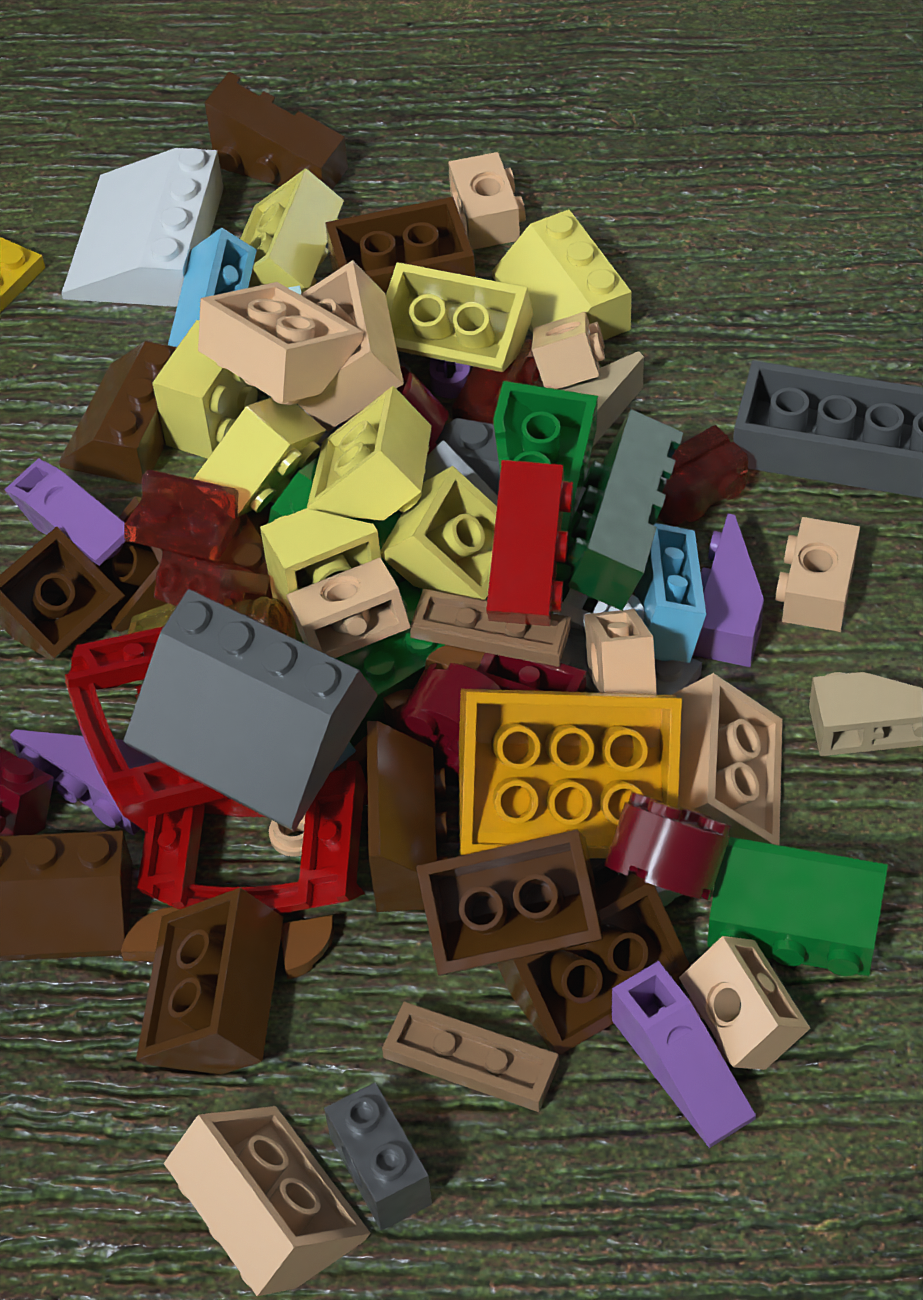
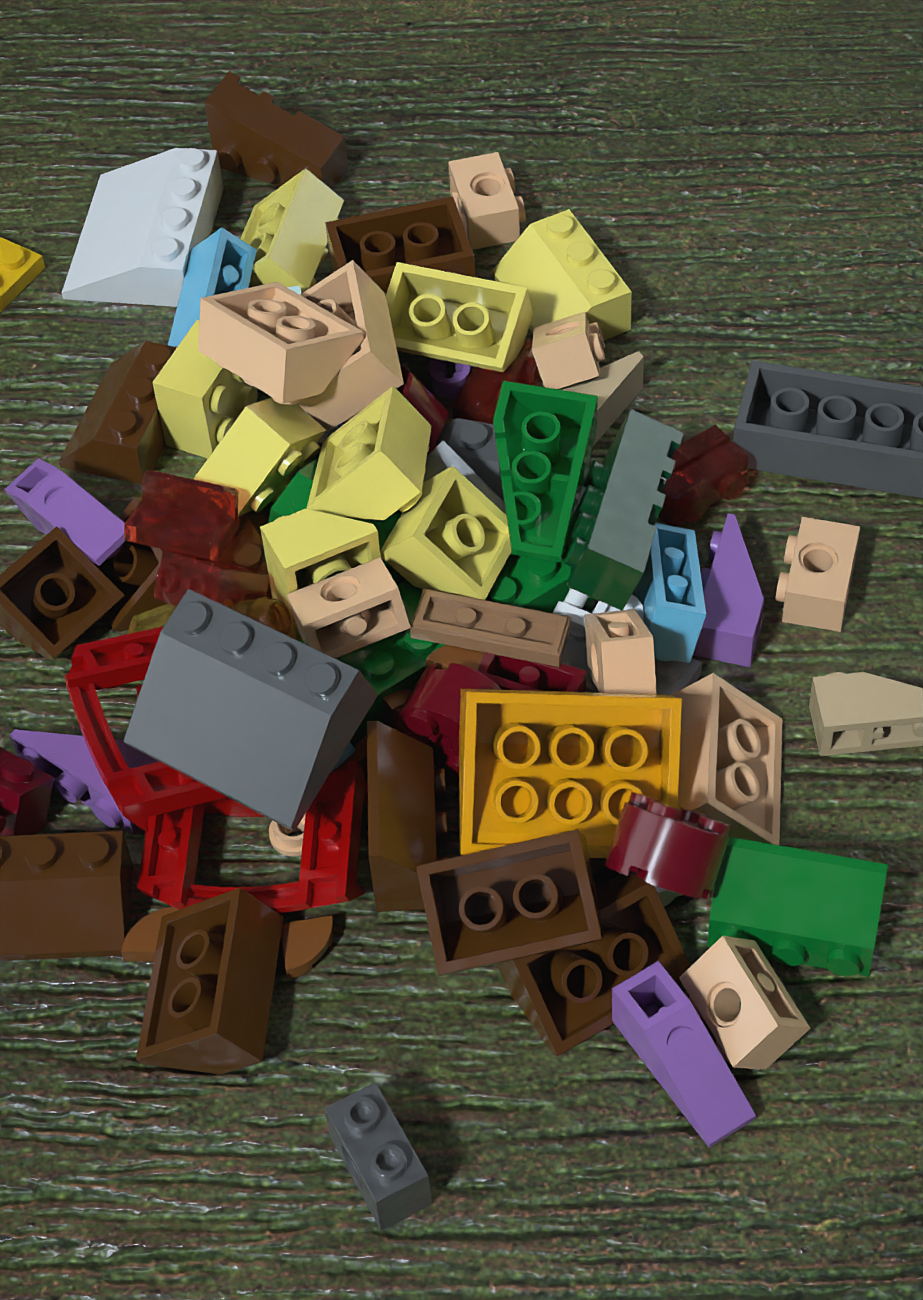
(264, 1197): light nougat slope -> none
(471, 1056): medium nougat plate -> none
(528, 543): red wedge -> none

